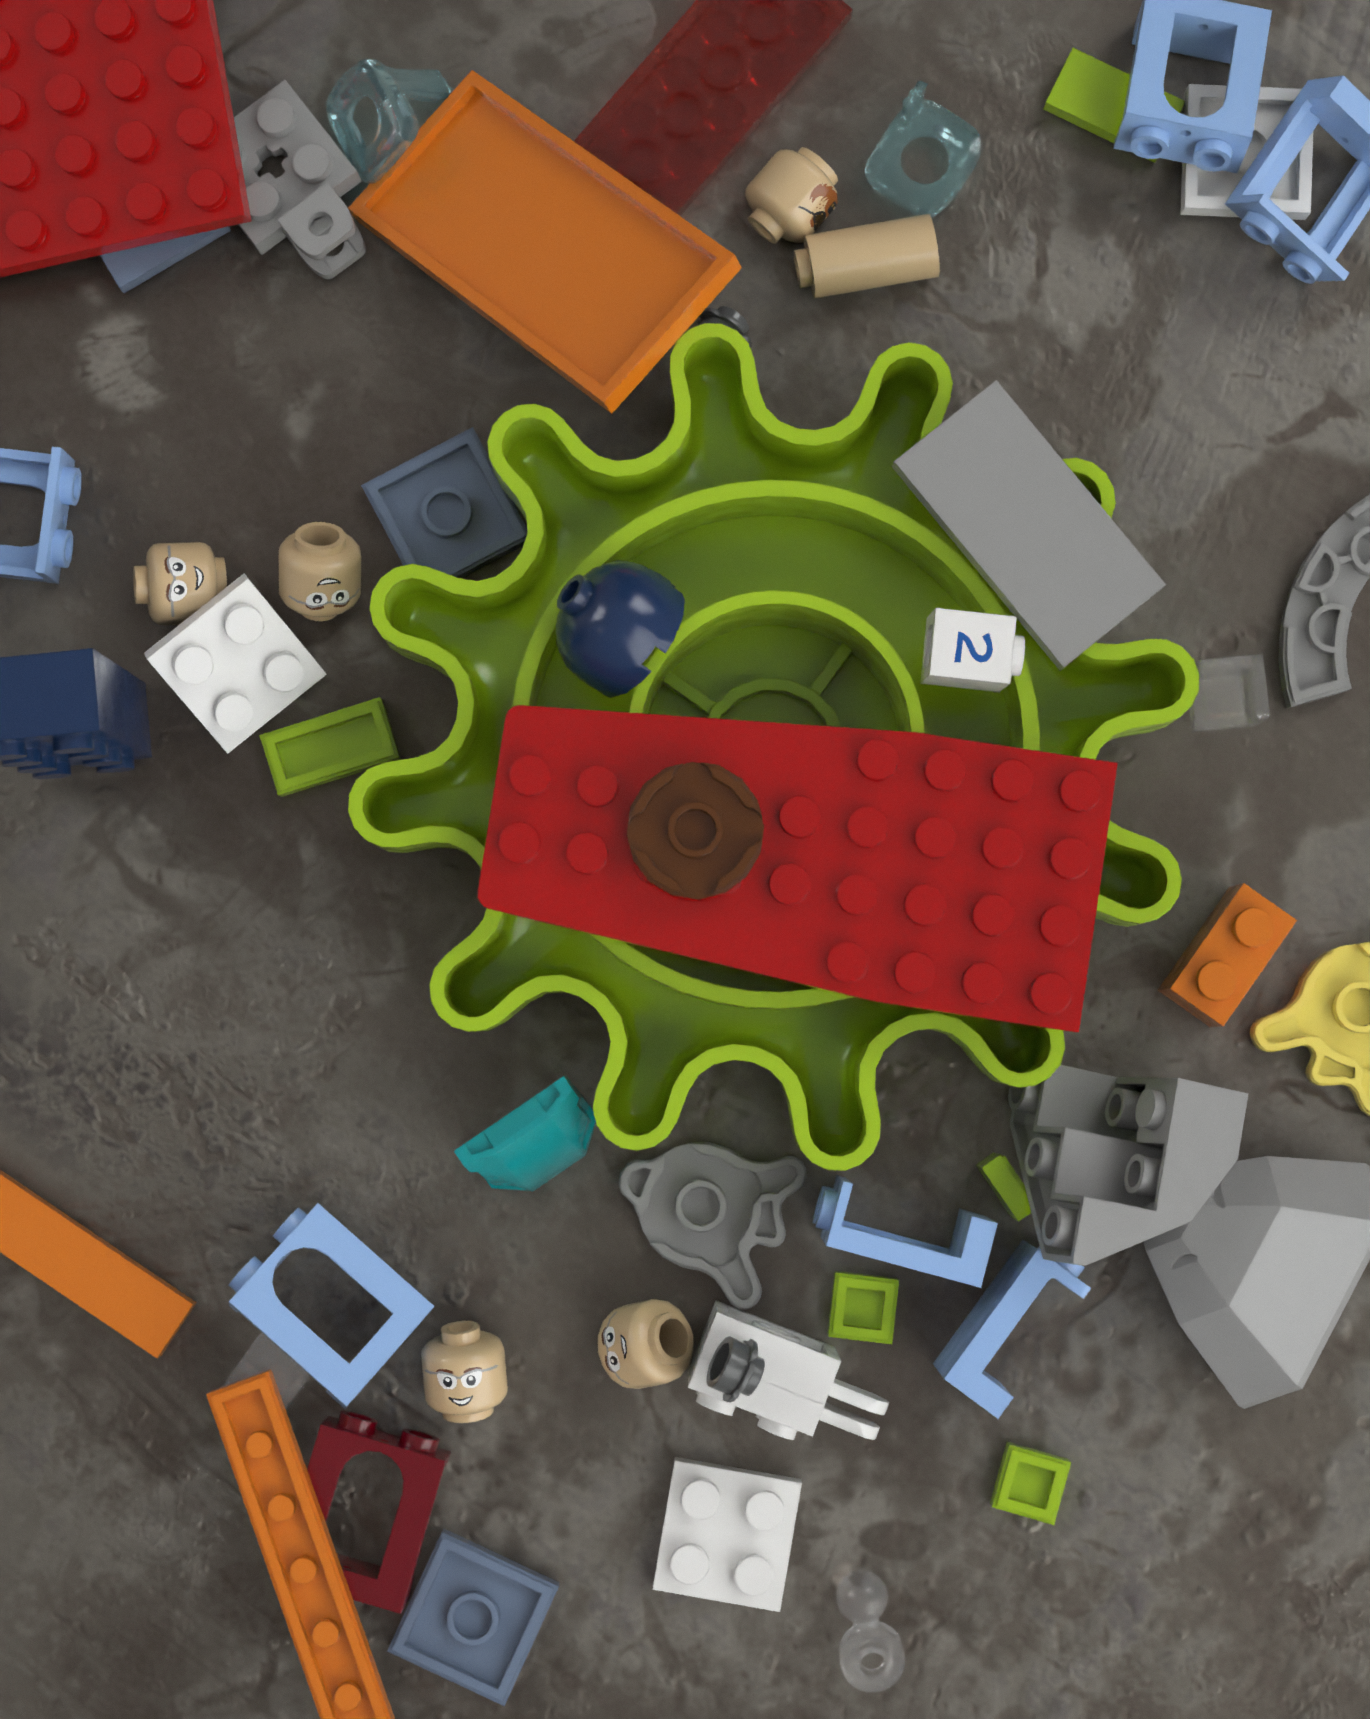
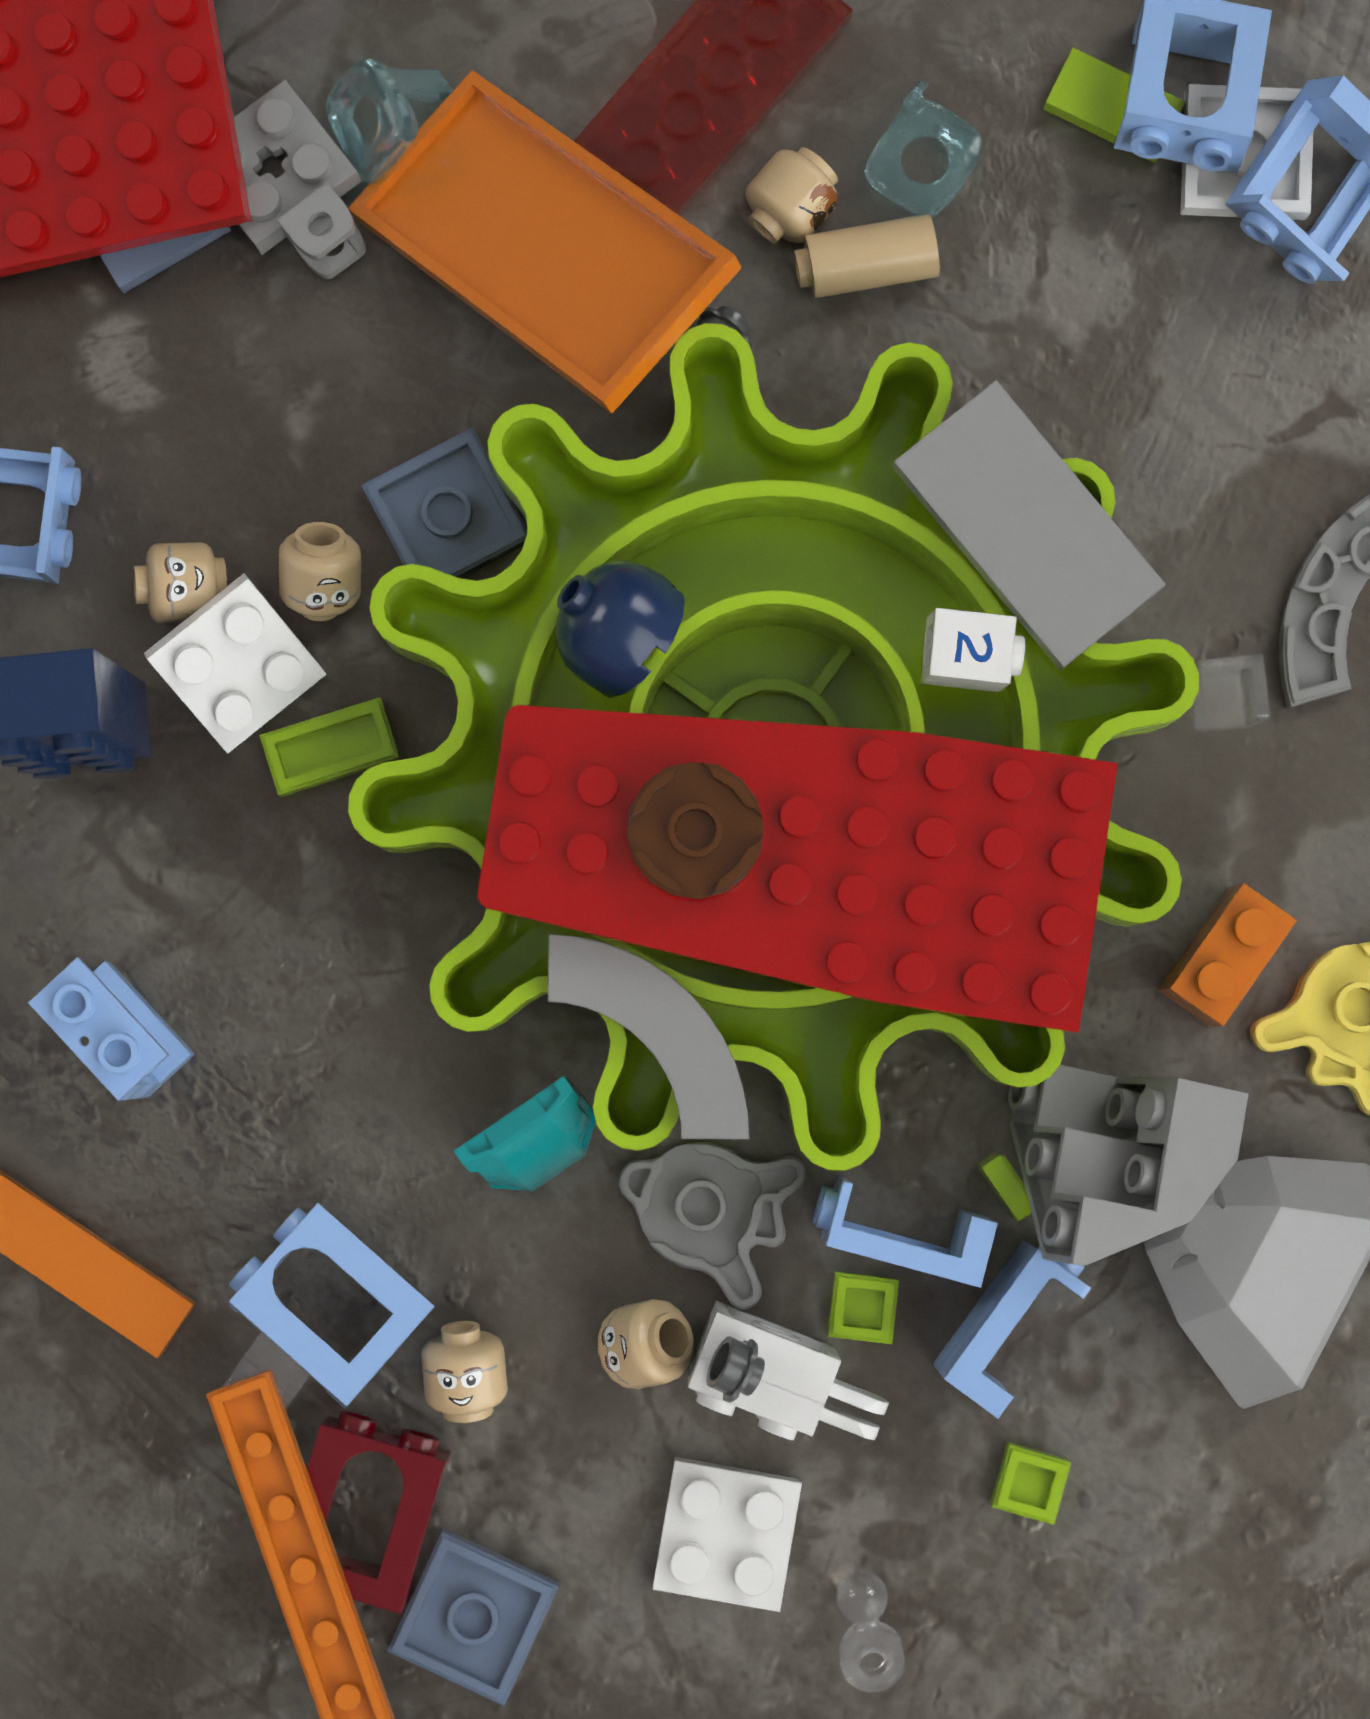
(128, 1040): none -> light blue panel
(665, 1020): none -> light grey tile

